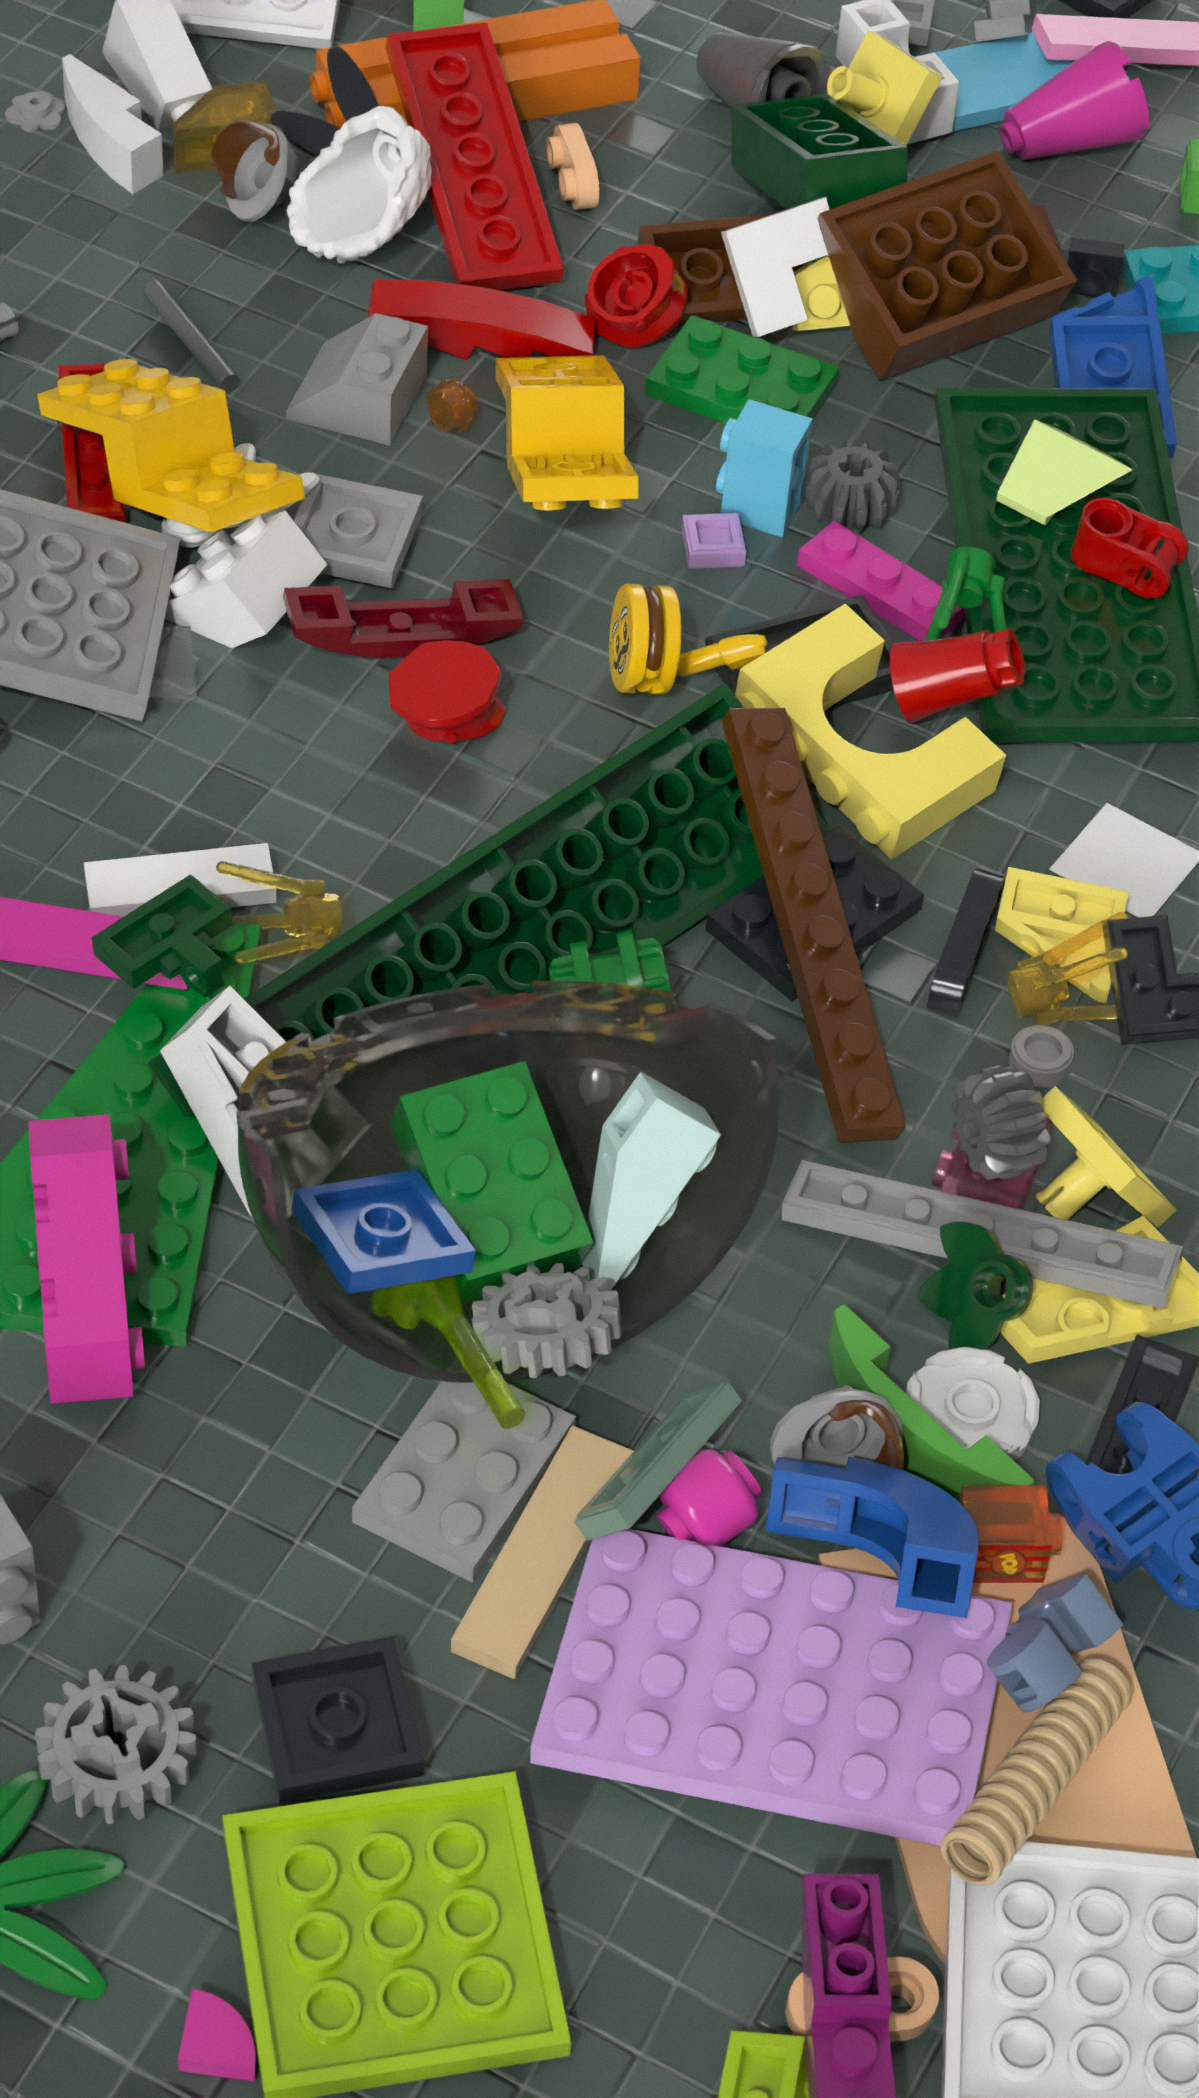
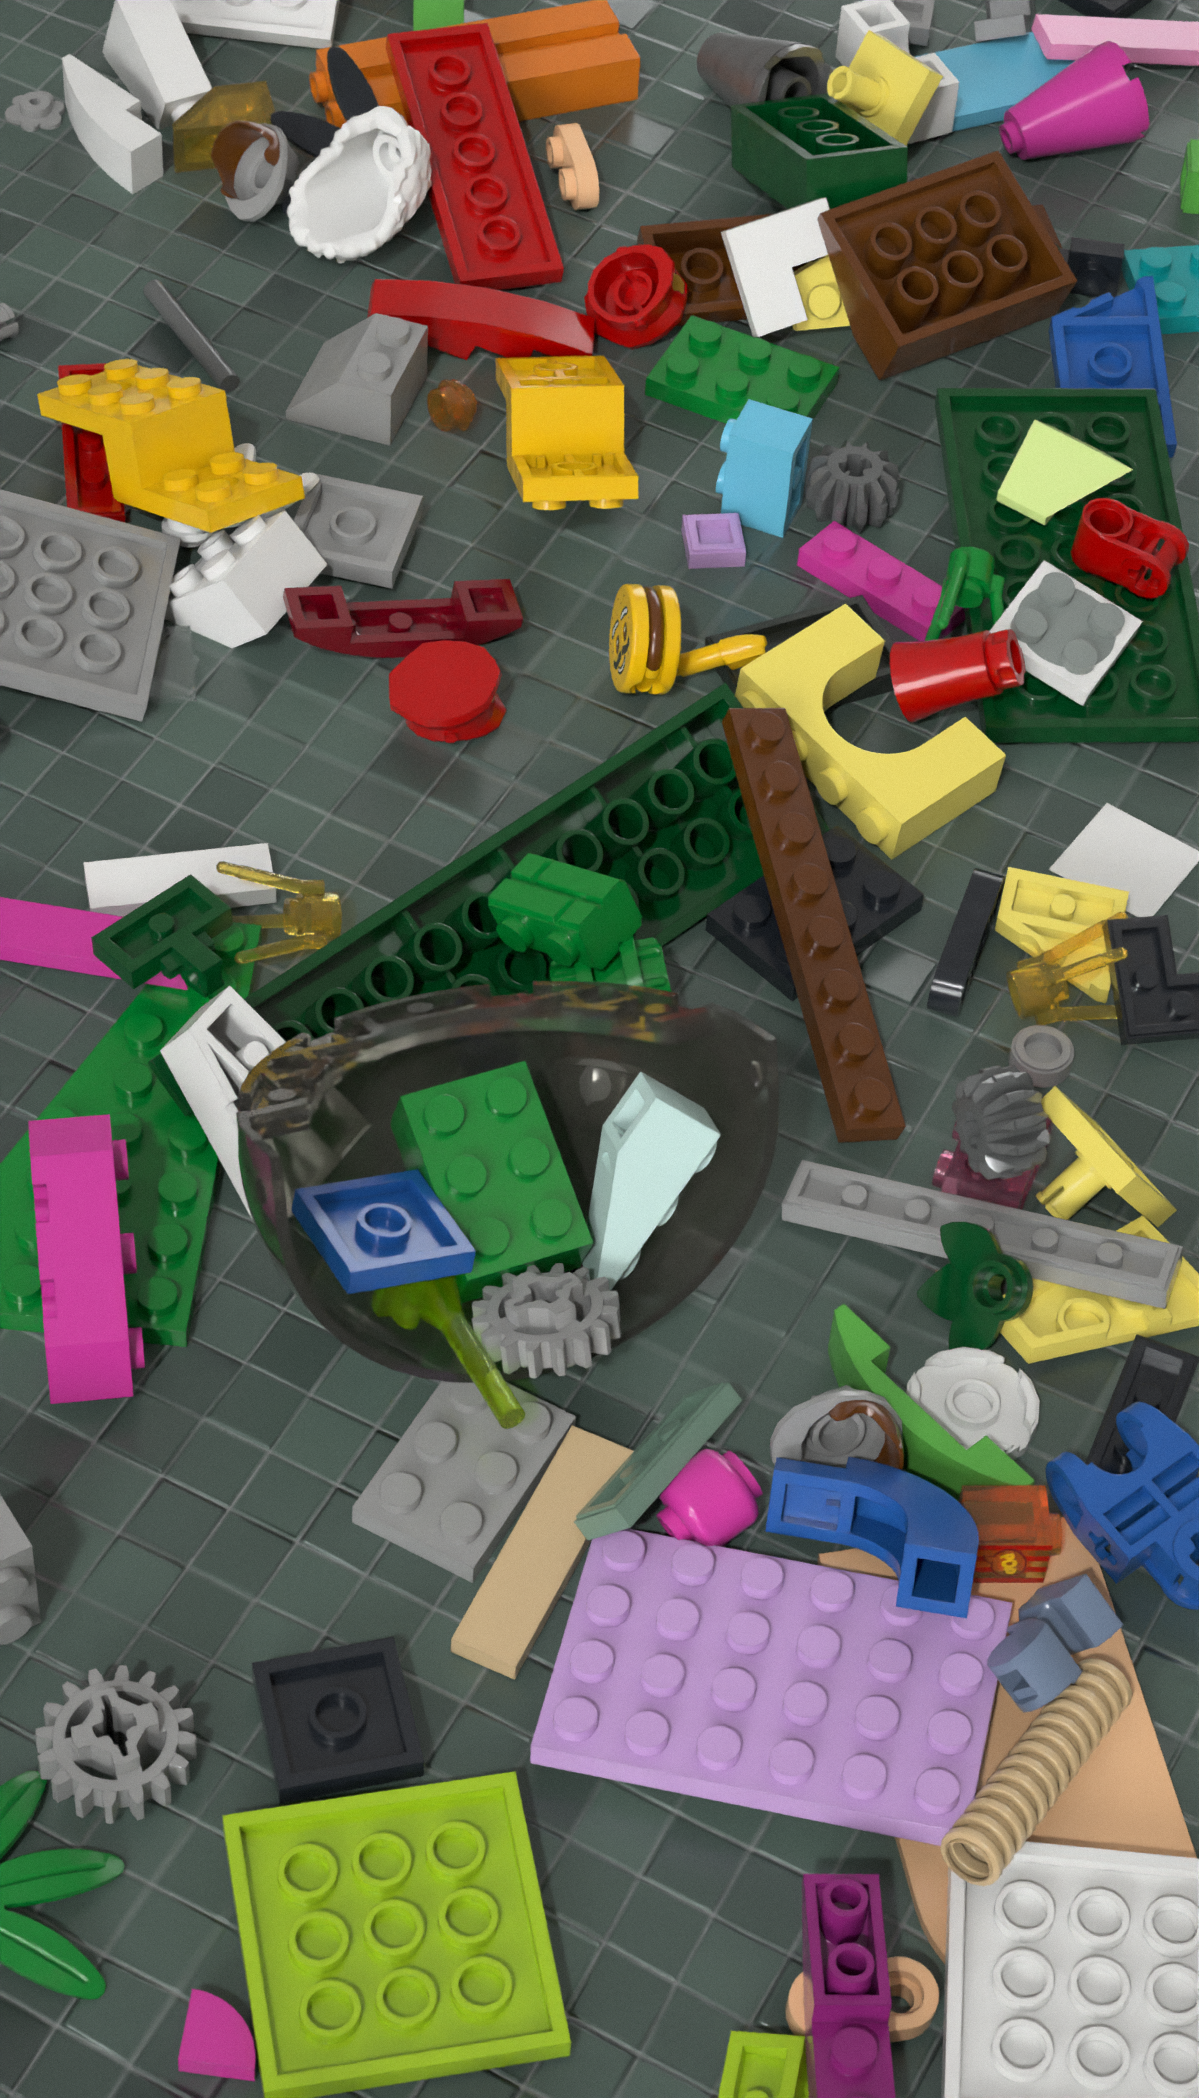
(564, 912): none -> green brick
(1067, 631): none -> light grey piece

